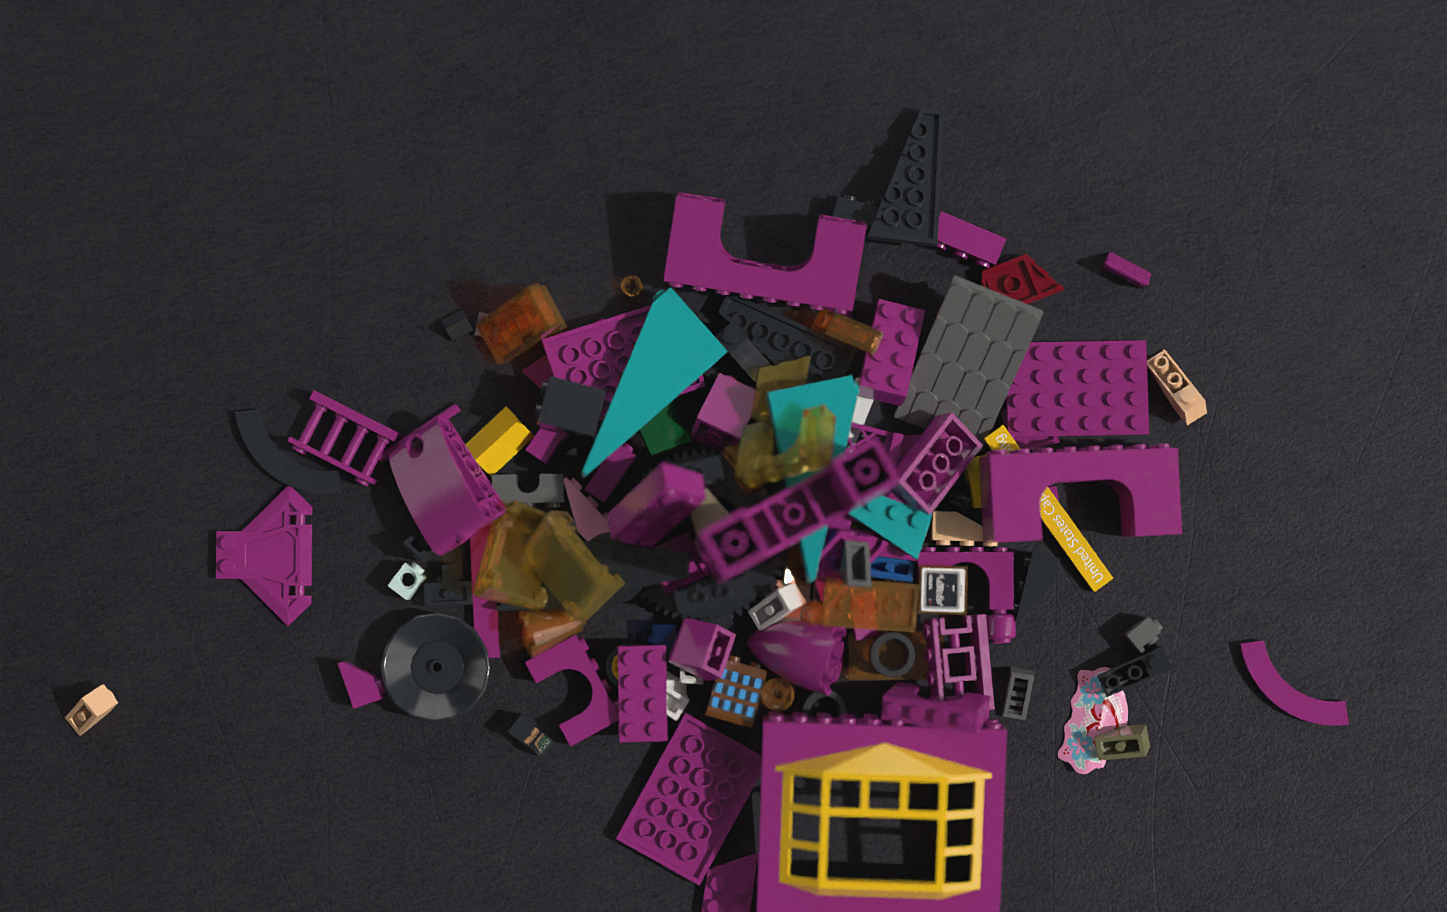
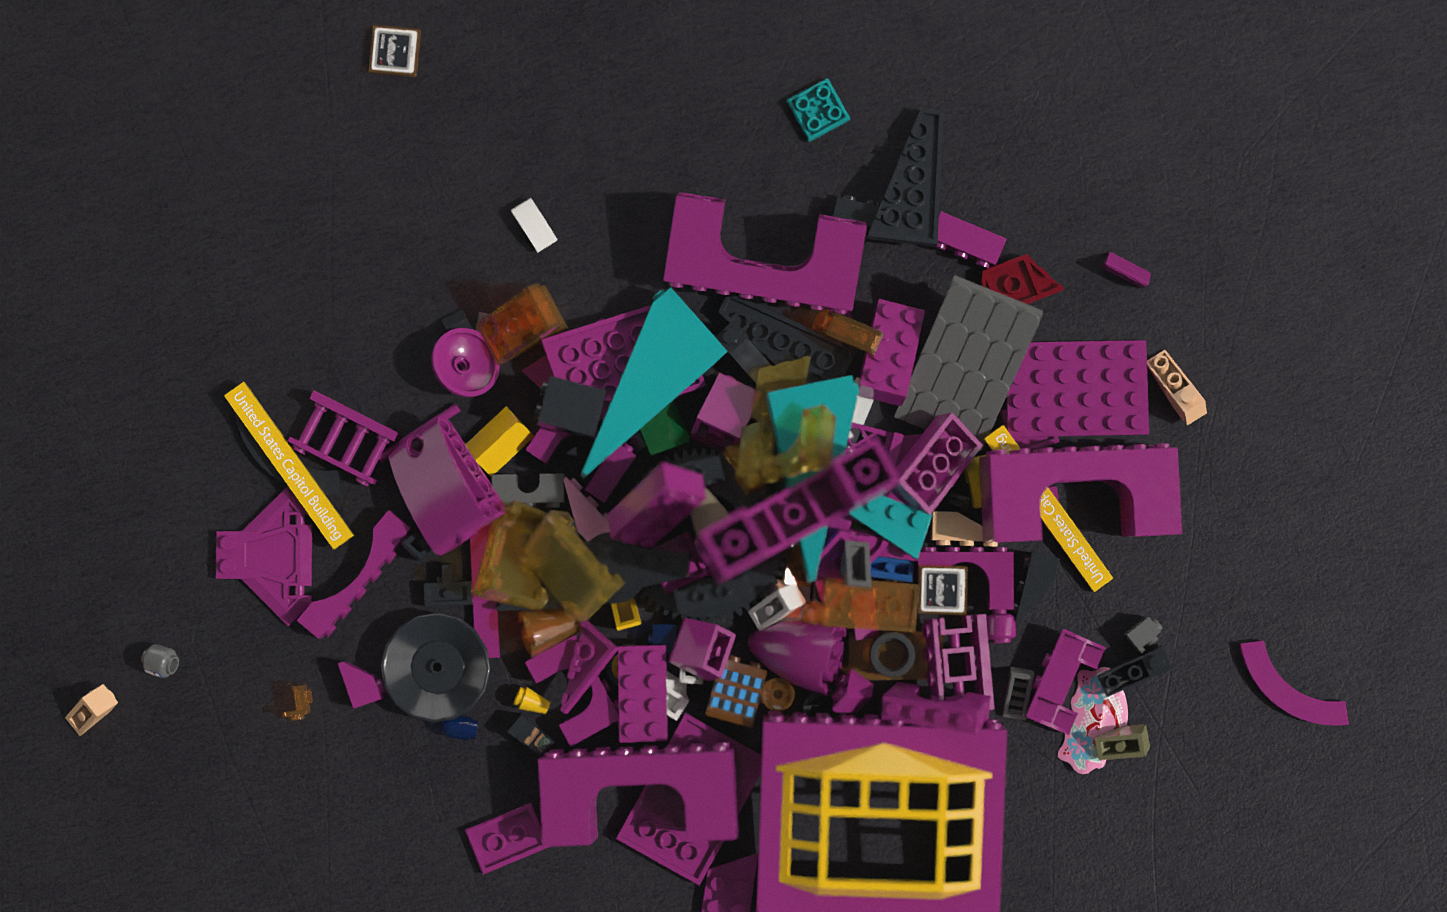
(160, 661): none -> dark grey head
(289, 465): none -> yellow tile
(302, 699): none -> clear orange bracket
(387, 537): none -> magenta arch
(394, 51): none -> tile
(397, 582): light aqua brick -> none
(461, 728): none -> clear blue brick
(470, 351): none -> magenta dish
(506, 838): none -> magenta tile
(531, 701): none -> yellow cone
(534, 225): none -> white slope
(590, 658): none -> magenta wing
(626, 614): none -> yellow slope
(627, 280): clear orange bush -> none
(700, 774): none -> magenta arch
(818, 110): none -> teal tile
(851, 692): none -> magenta slope
(1057, 678): none -> magenta bracket

